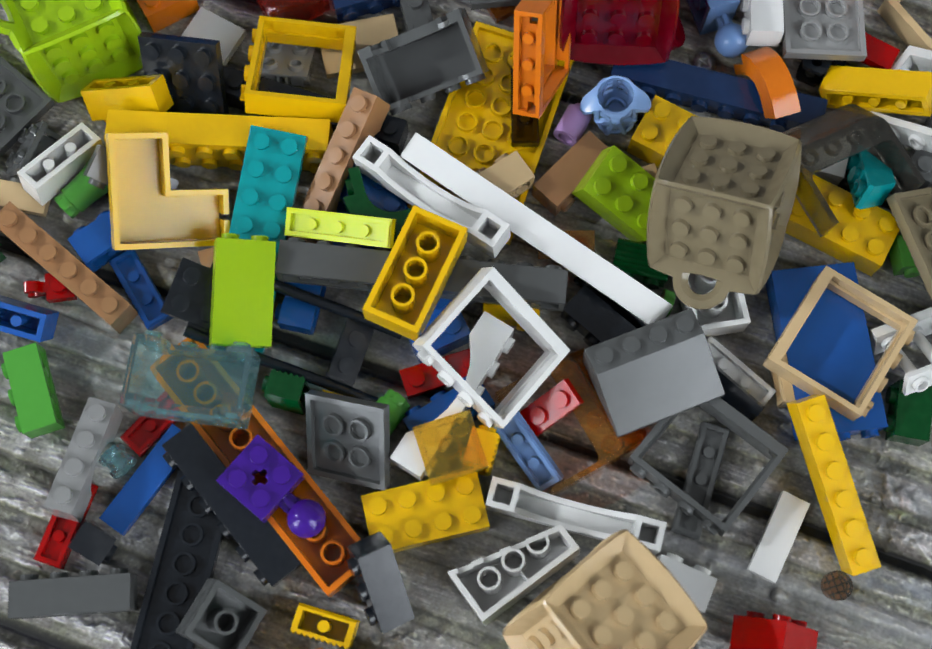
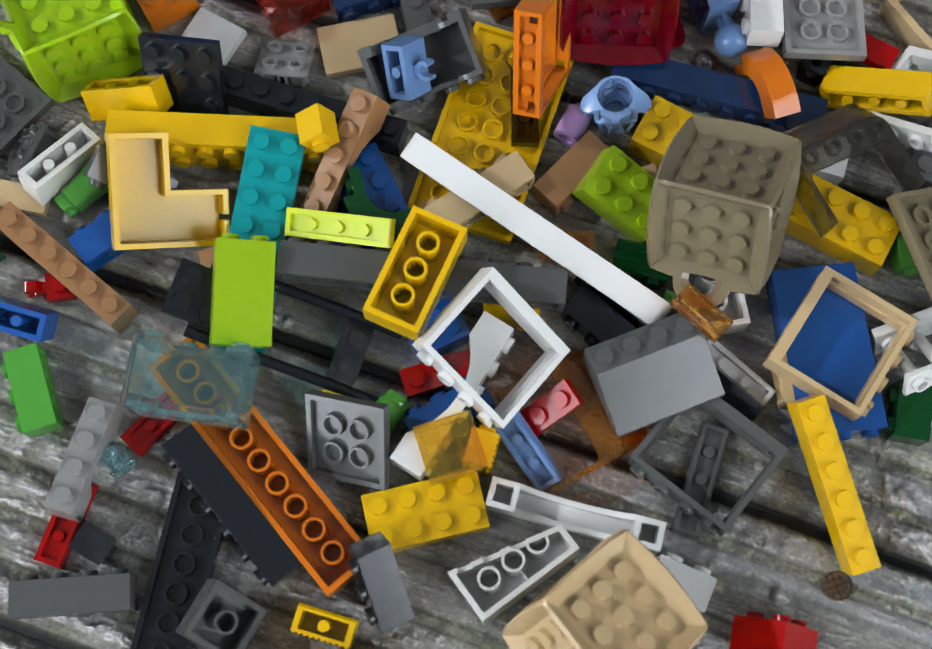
(140, 288): blue tile -> none
(140, 488): blue tile -> none
(285, 391): dark green brick -> none
(298, 315): blue brick -> none
(301, 34): yellow window -> none
(304, 517): dark purple brick -> none
(317, 128): none -> yellow brick
(393, 173): white arch -> none
(407, 67): none -> medium blue brick
(701, 313): none -> clear orange tile
(778, 537): white tile -> none
(868, 180): teal slope -> none

